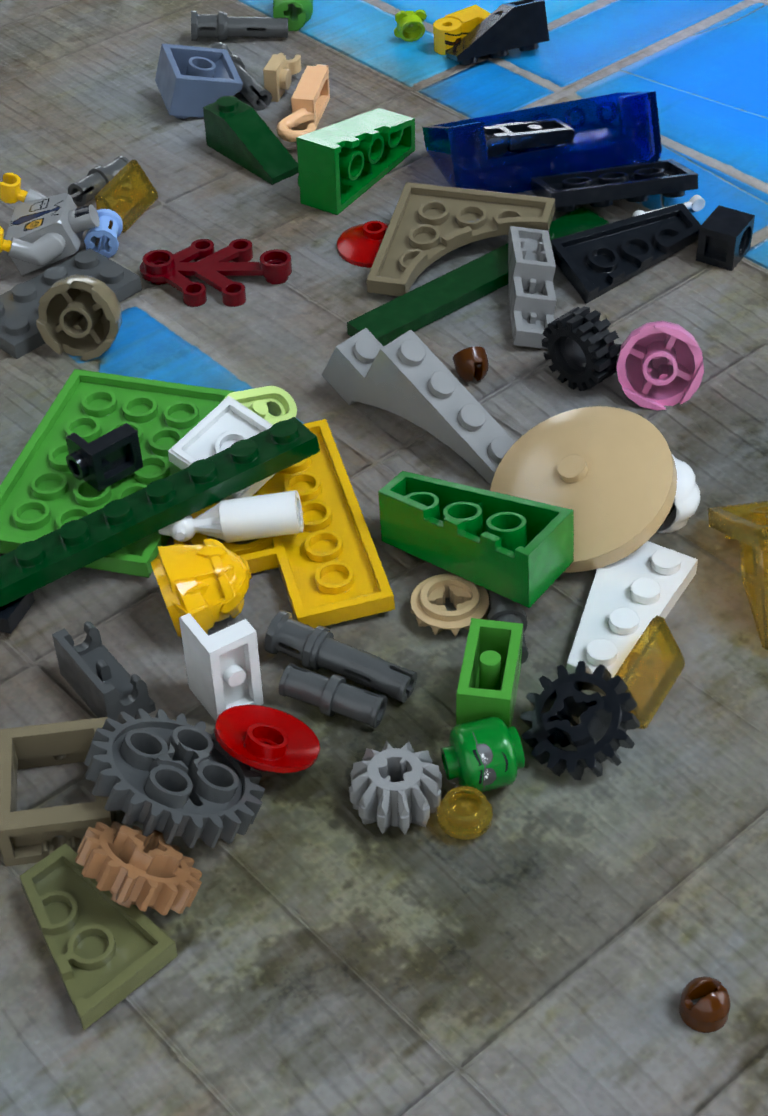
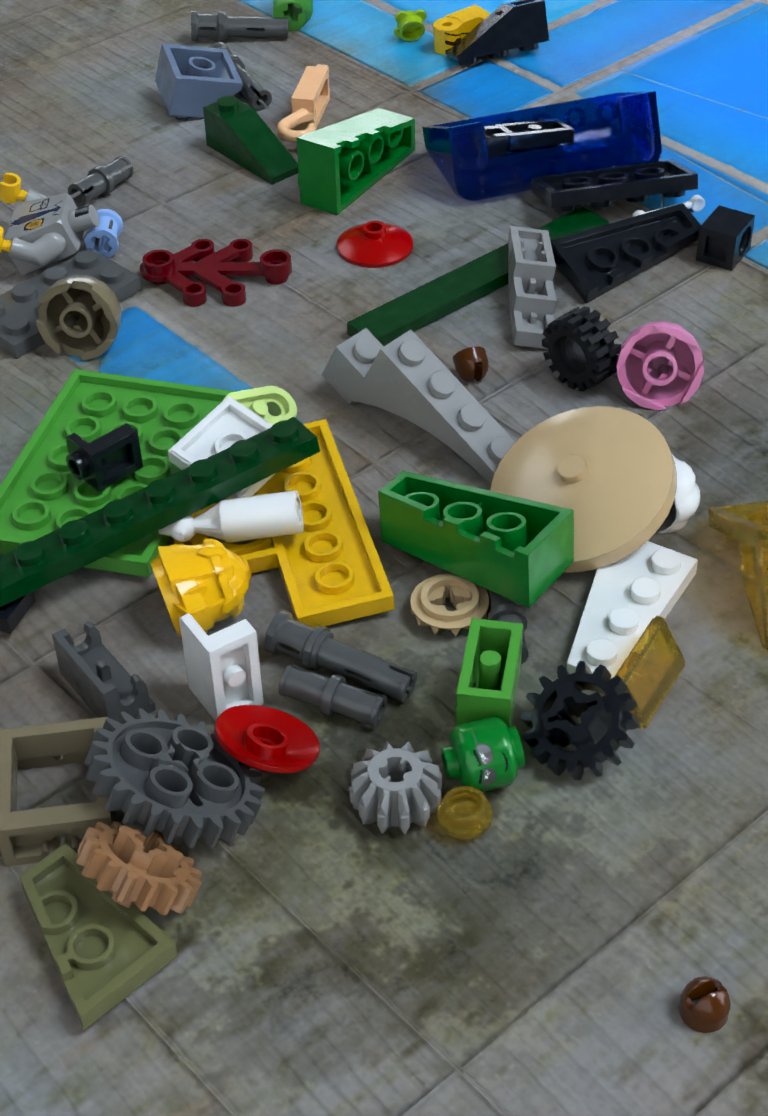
(127, 194): clear yellow slope -> none
(279, 73): tan plate -> none
(441, 219): dark tan plate -> none

